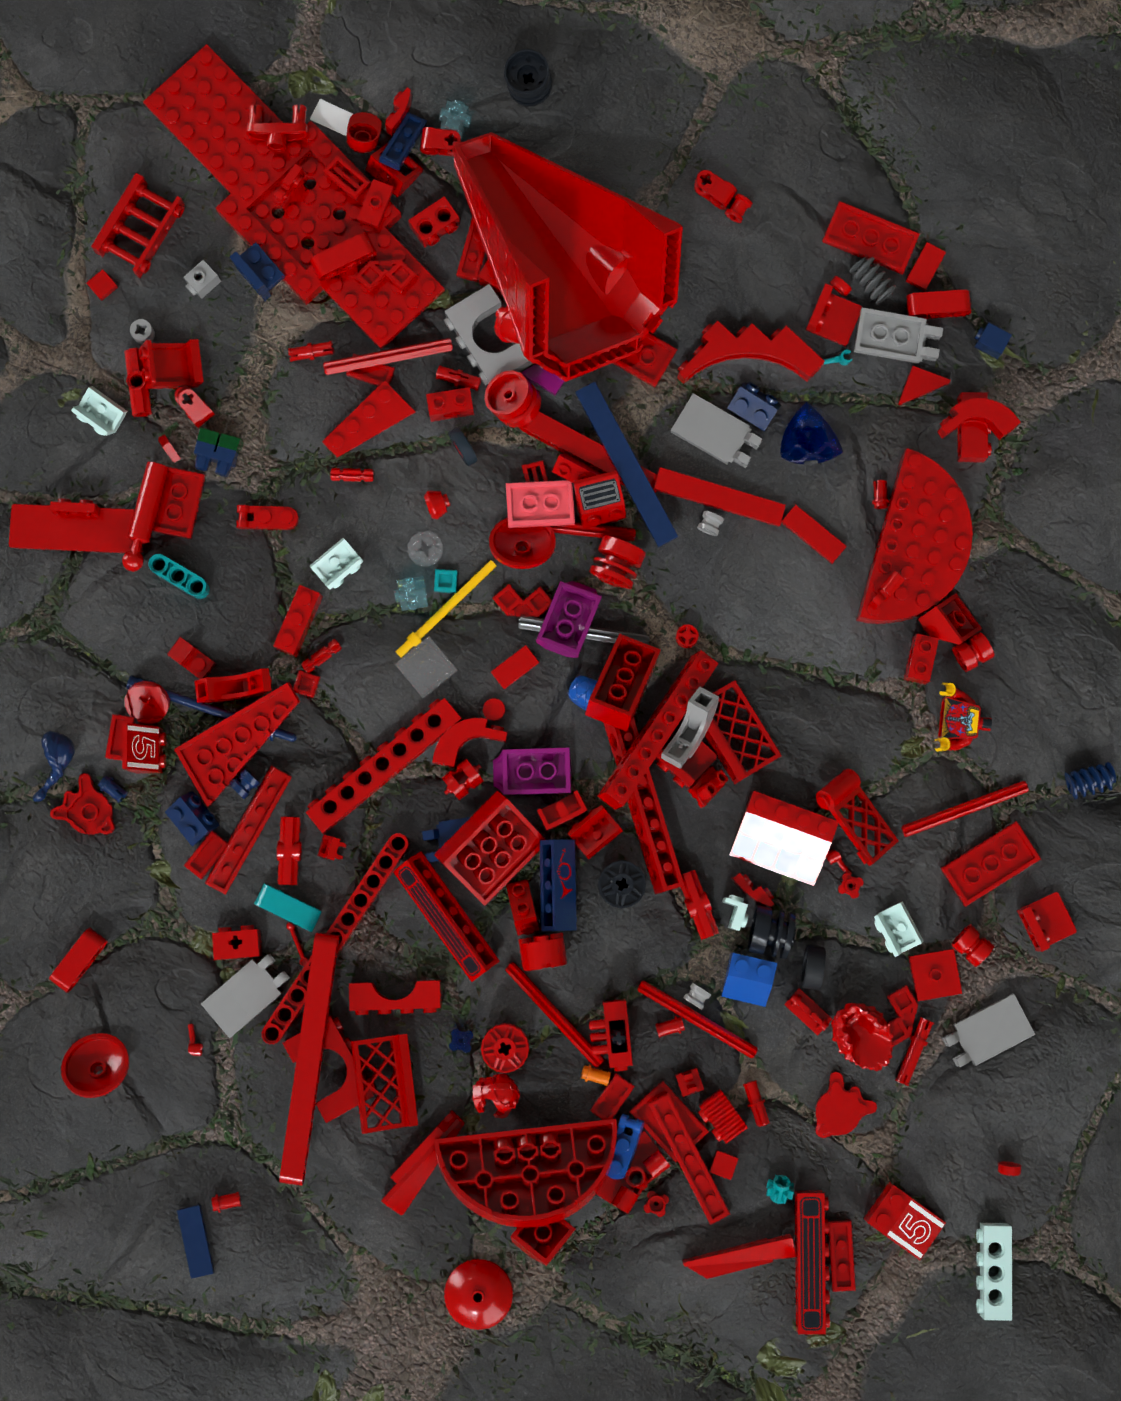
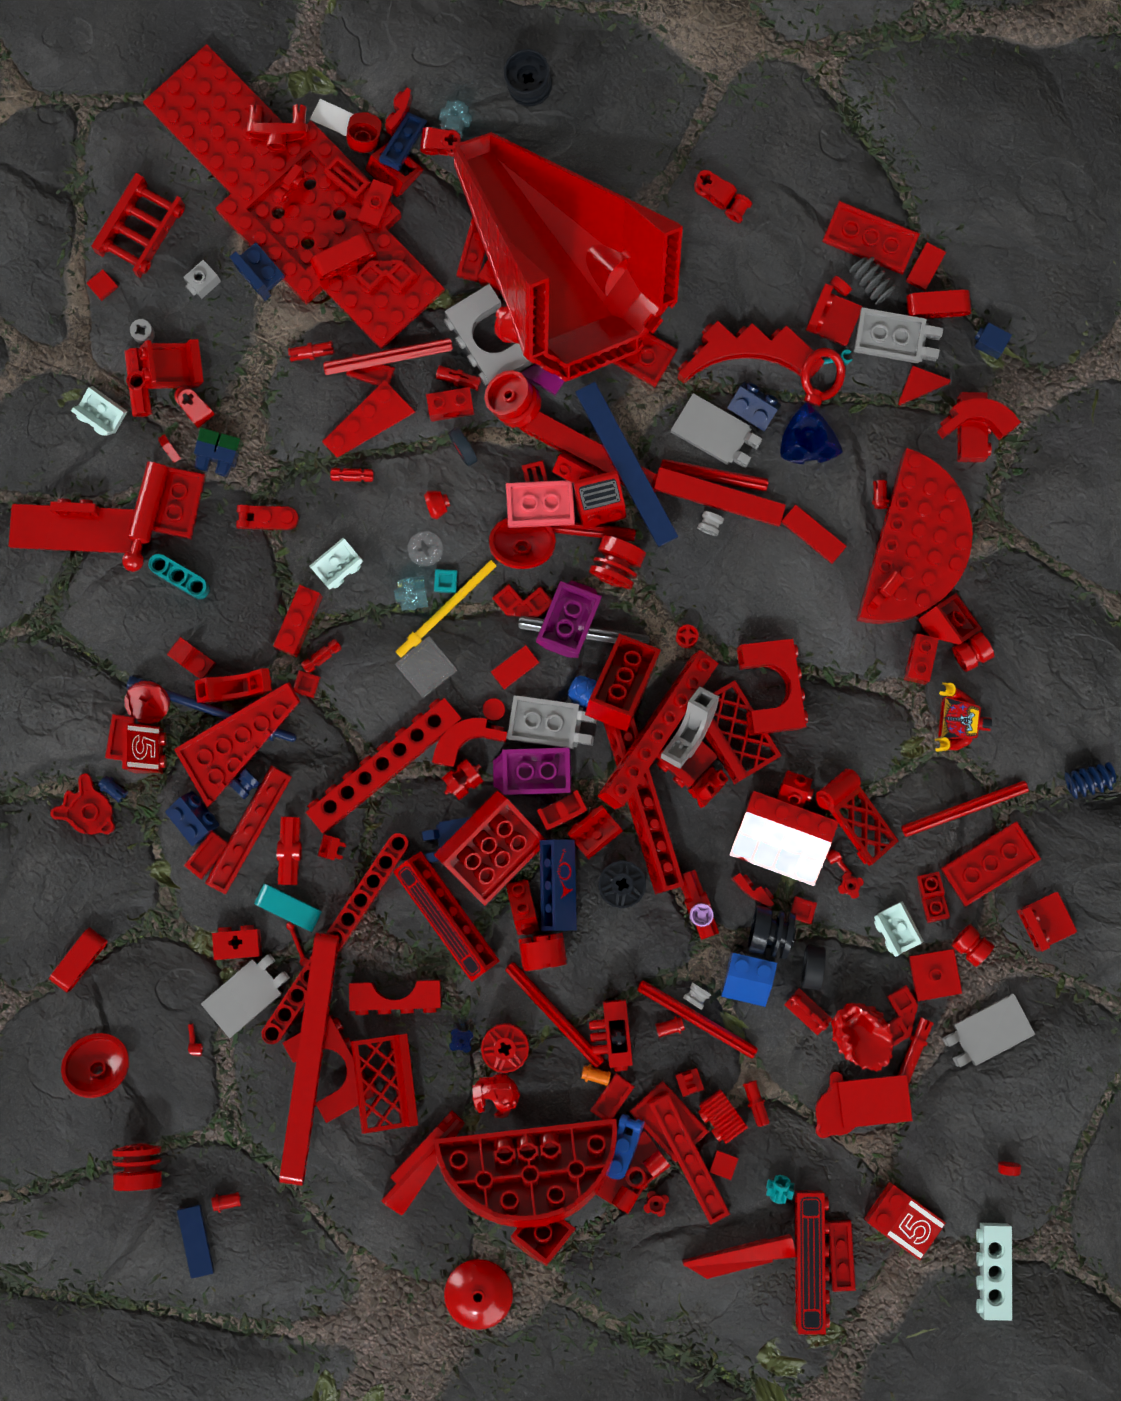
(59, 753): dark blue hair -> none
(137, 1167): none -> red wheel
(430, 218): red brick -> none
(548, 723): none -> light grey tile
(701, 915): none -> lavender wheel
(716, 475): none -> red axle
(738, 917): light aqua bracket -> none
(781, 657): none -> red arch
(795, 789): none -> red brick
(804, 909): none -> red tile
(813, 395): none -> red piece
(875, 1101): none -> red tile
(932, 897): none -> red slope

